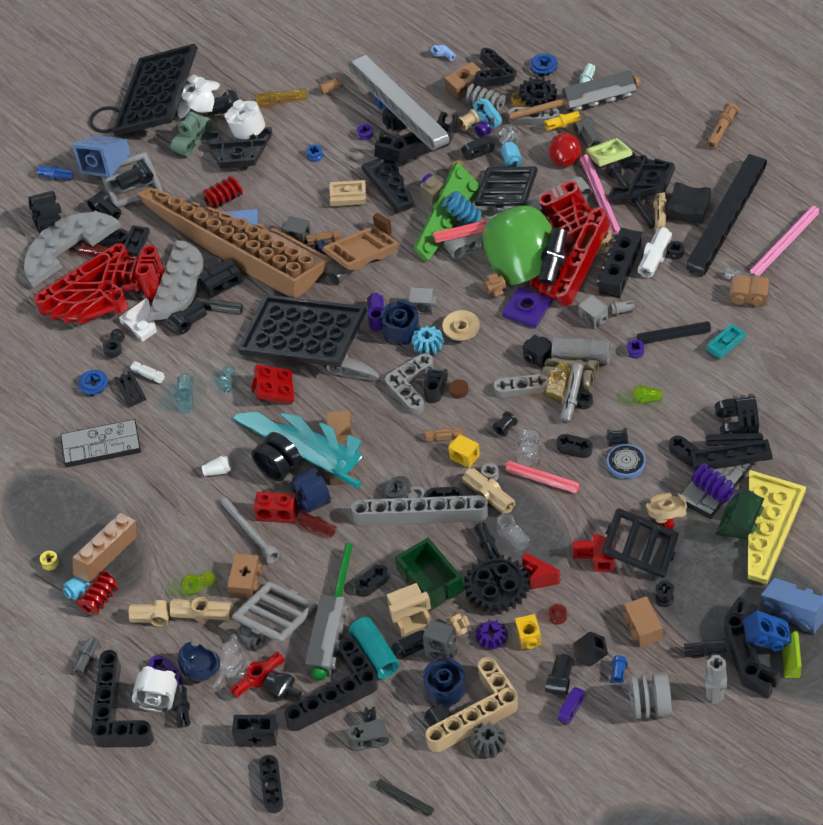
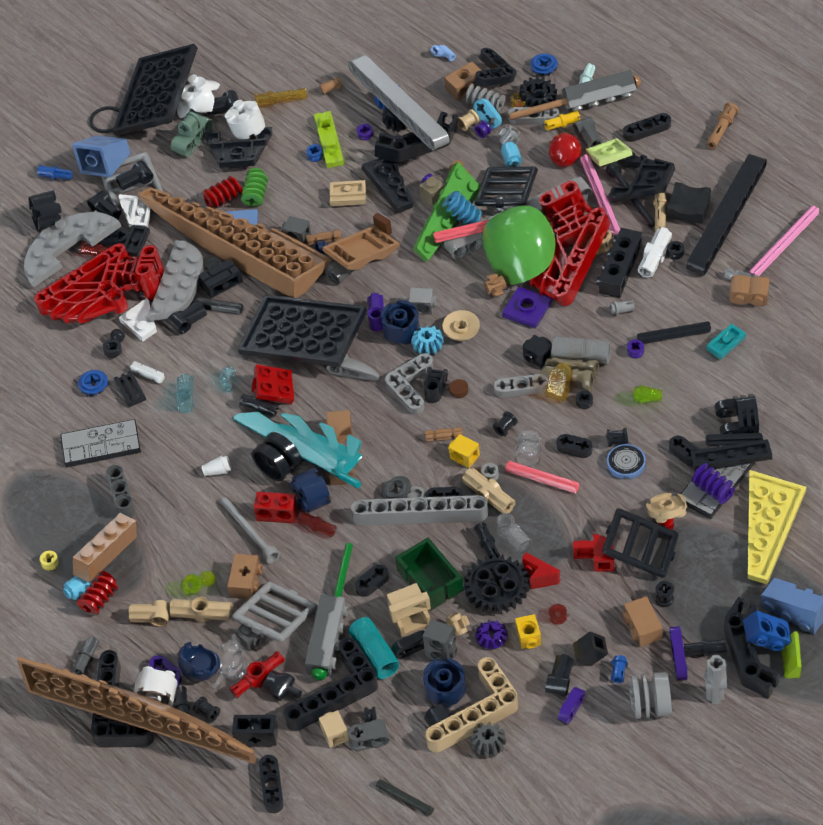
(120, 490): none -> dark grey beam
(127, 708): none -> medium nougat wedge
(135, 210): none -> white wing
(207, 710): none -> black bush
(254, 187): none -> bright green piece
(258, 405): none -> black pin
(328, 139): none -> lime hinge
(333, 728): none -> tan brick
(478, 148): black beam -> none
(552, 256): black piece -> none
(569, 401): light grey pin -> none
(593, 312): light grey brick -> none
(658, 123): none -> black beam
(678, 653): none -> dark purple beam
(740, 515): clear green slope -> none

